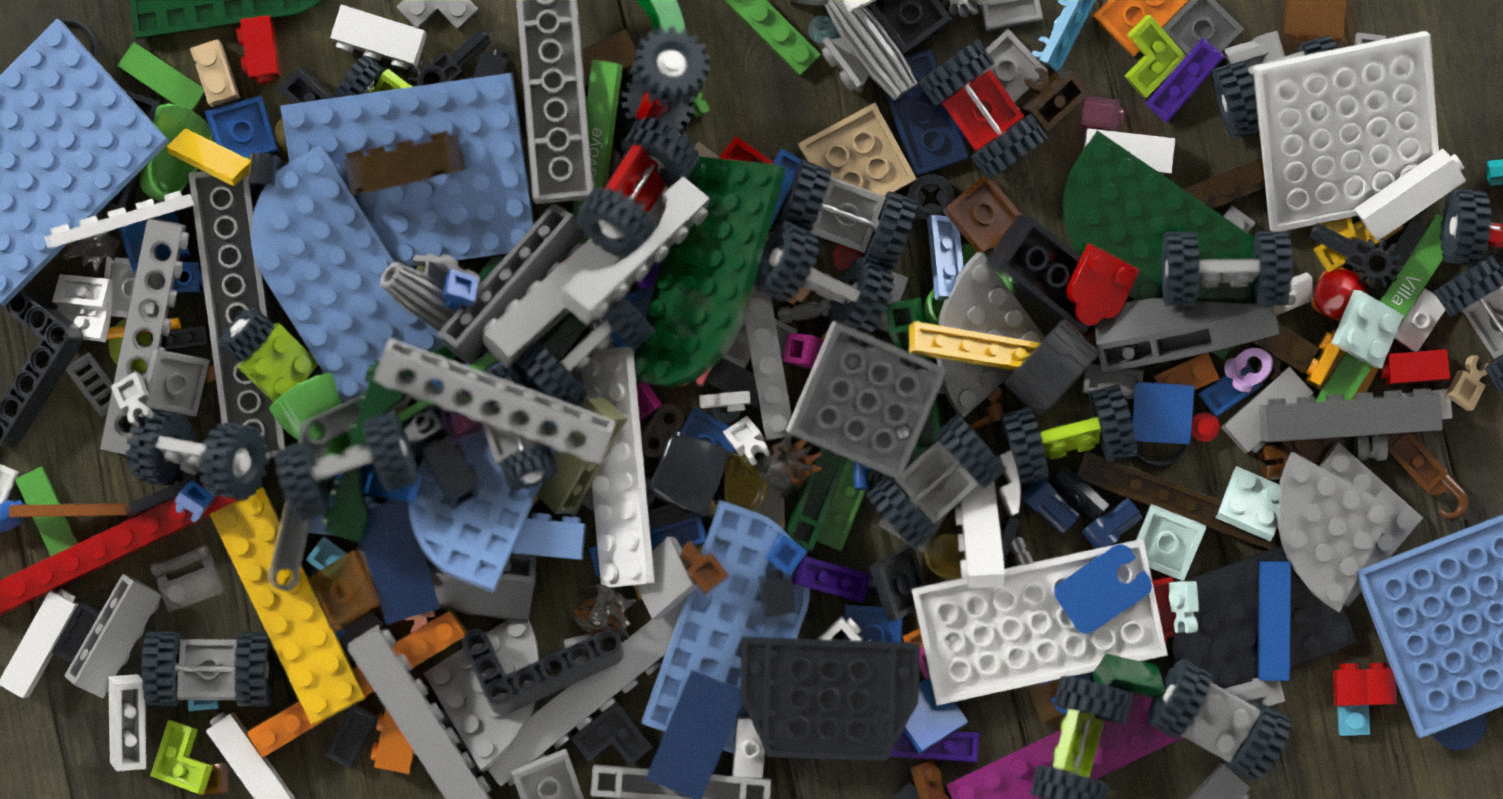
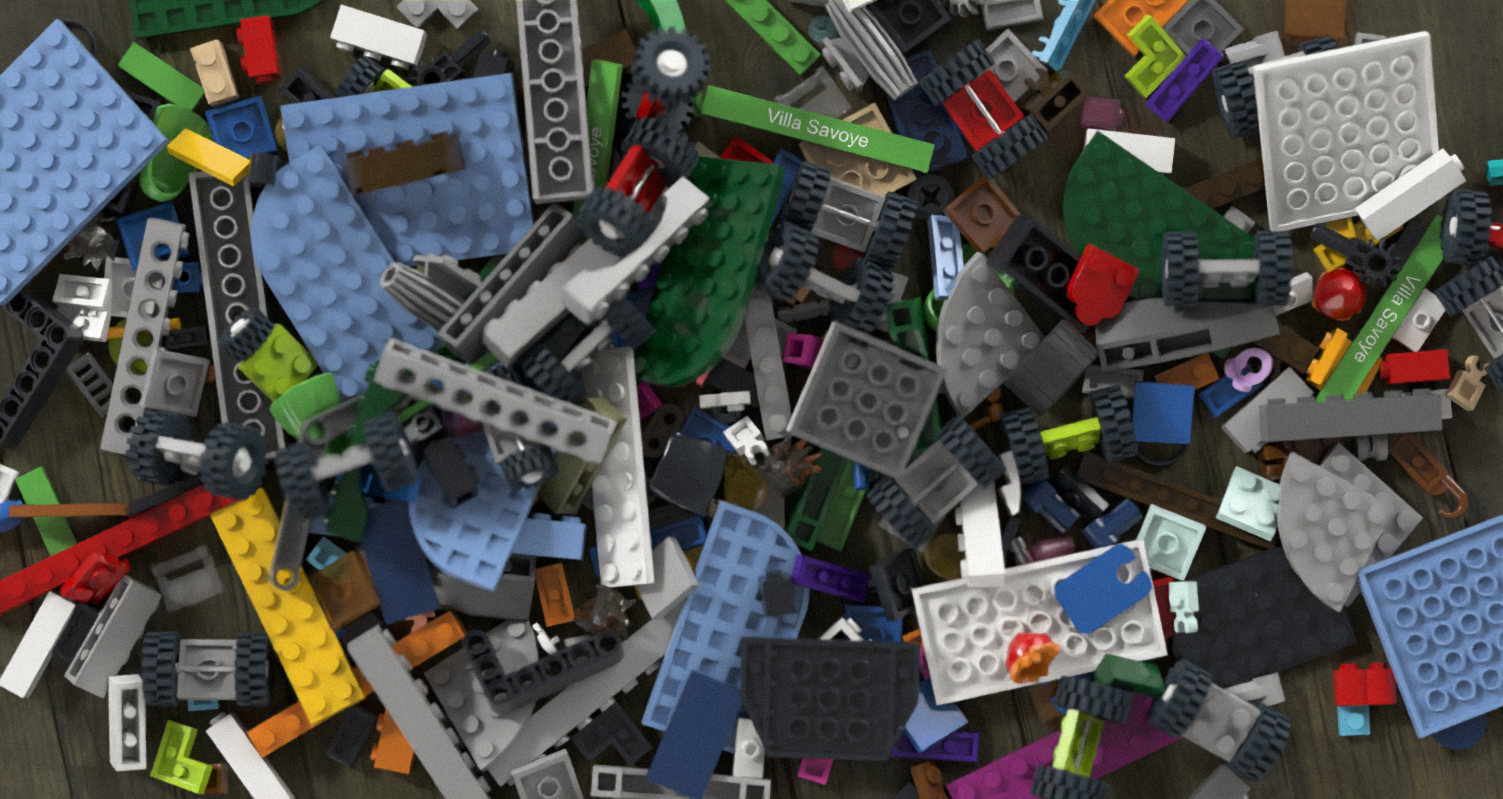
(95, 578): none -> red plate
(118, 218): white plate -> none
(131, 395): plate -> none
(194, 499): blue tile -> none
(460, 289): tile -> none
(545, 641): none -> white piece
(554, 594): none -> orange plate
(705, 570): reddish brown plate -> none
(785, 553): blue tile -> none
(815, 769): none -> dark pink plate
(817, 129): none -> bright green tile
(828, 103): none -> clear plate
(968, 346): yellow plate -> none
(1030, 656): none -> orange hair
(1052, 548): none -> clear pink cone
(1204, 427): red plate -> none
(1274, 621): blue tile -> none
(1367, 329): light aqua plate -> none

